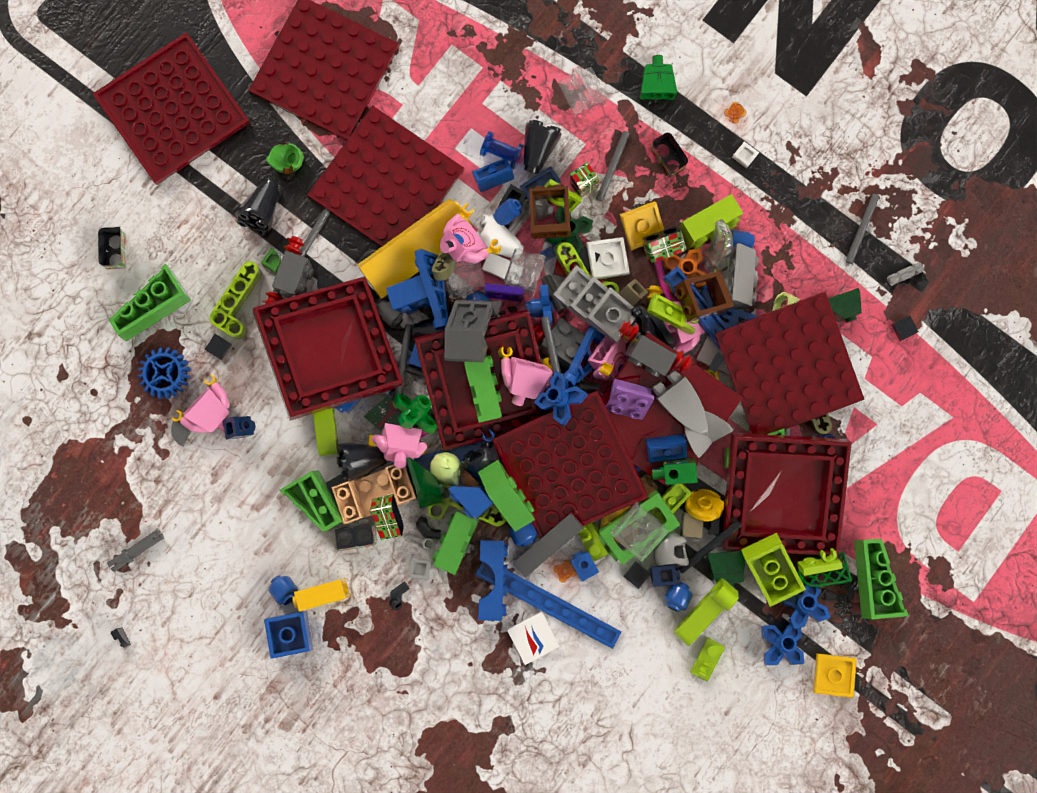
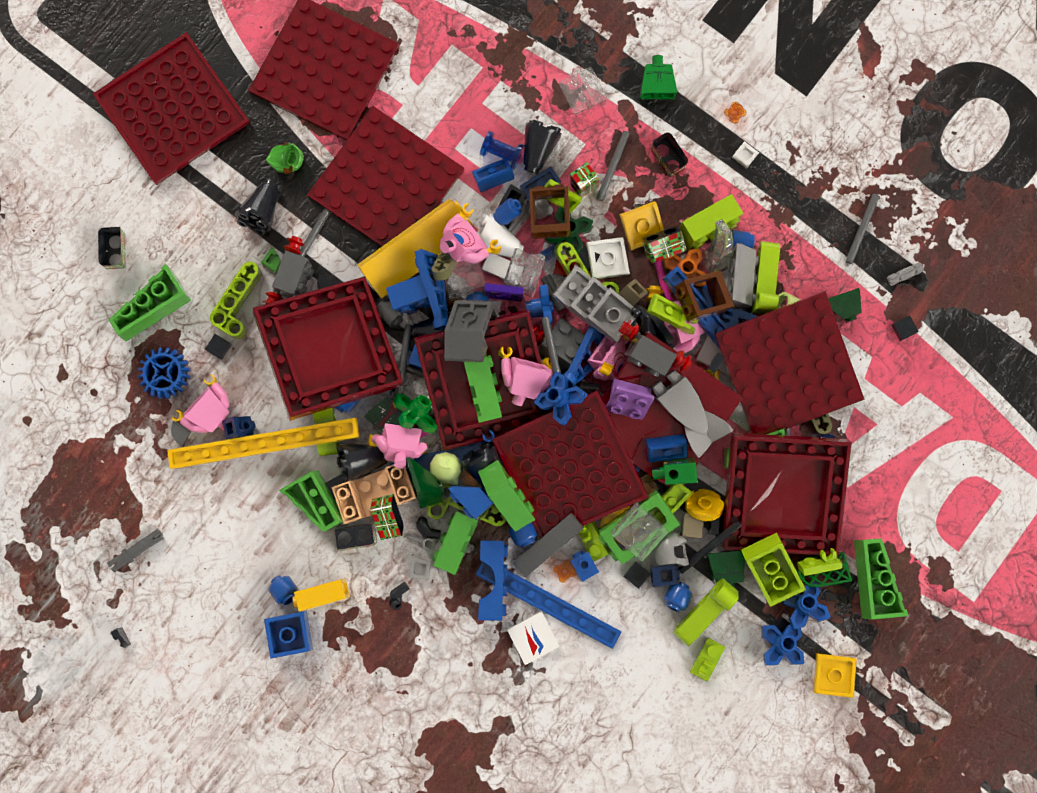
(263, 443): none -> yellow plate
(767, 273): none -> lime beam

